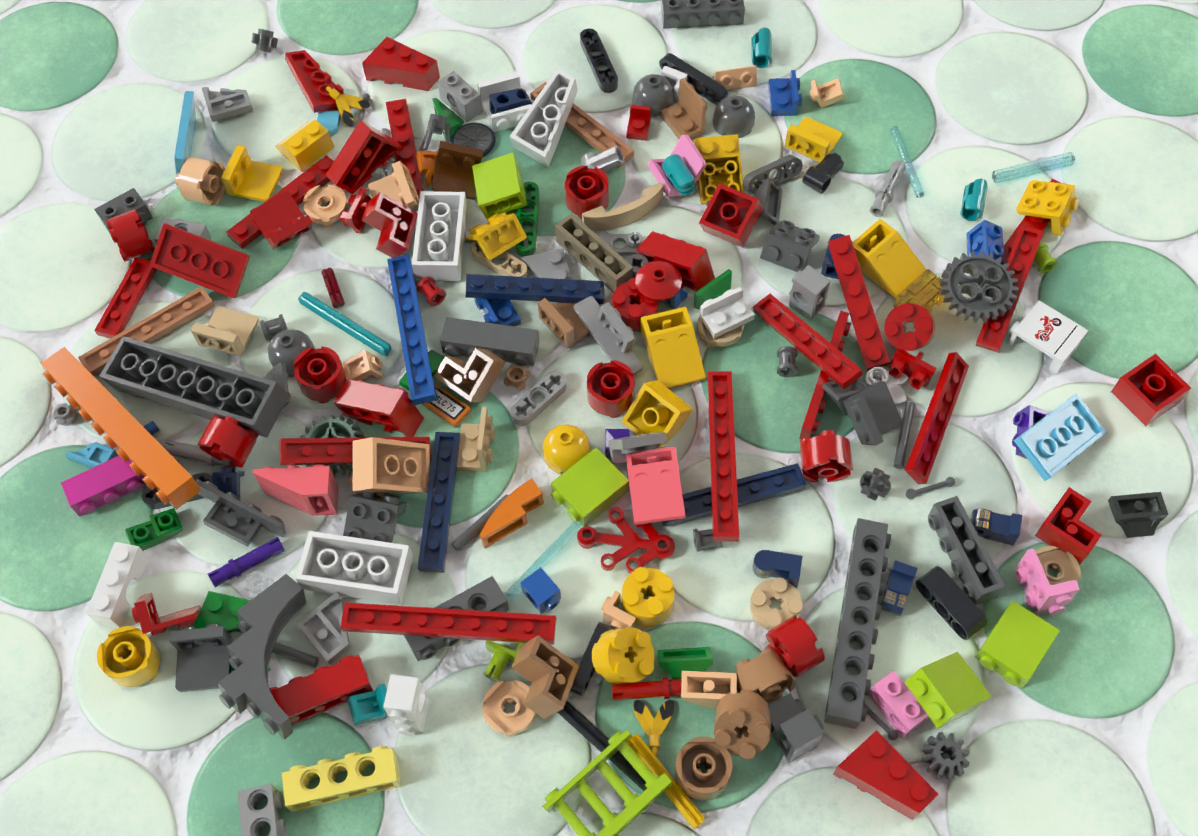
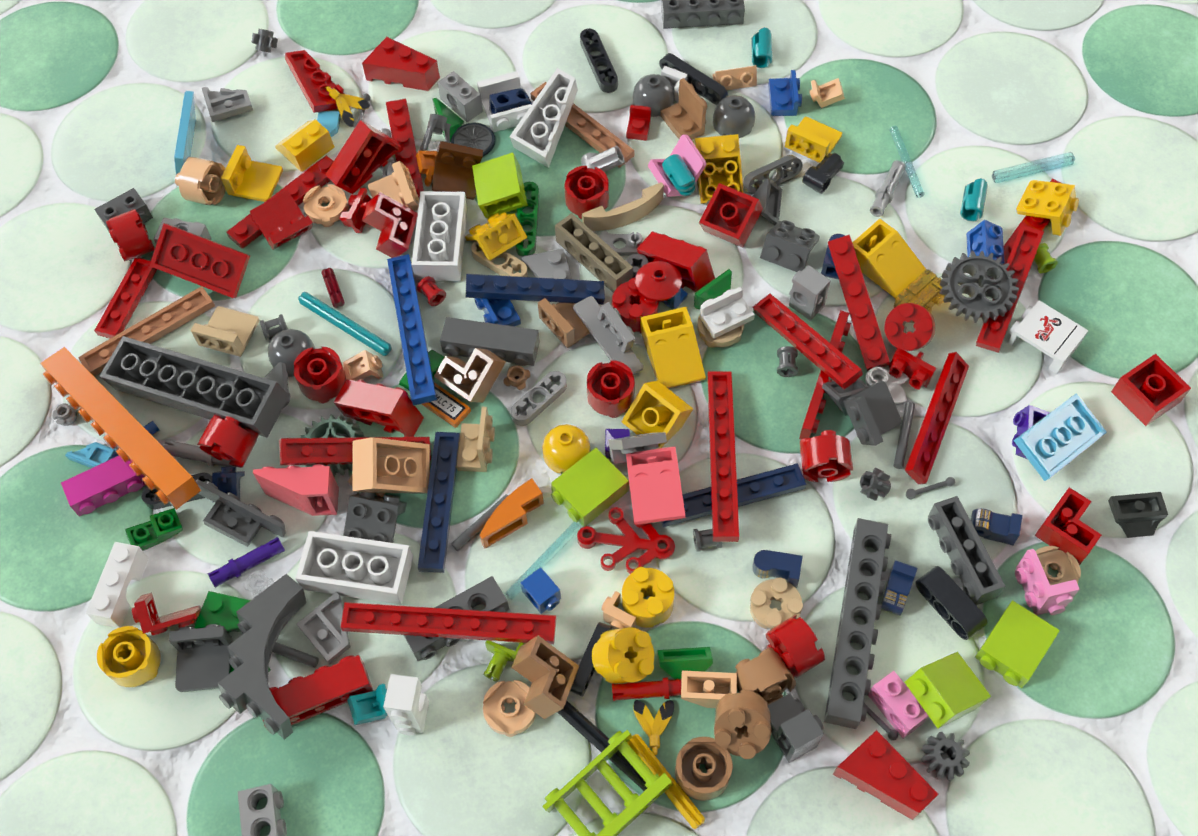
(296, 781): light yellow brick -> none

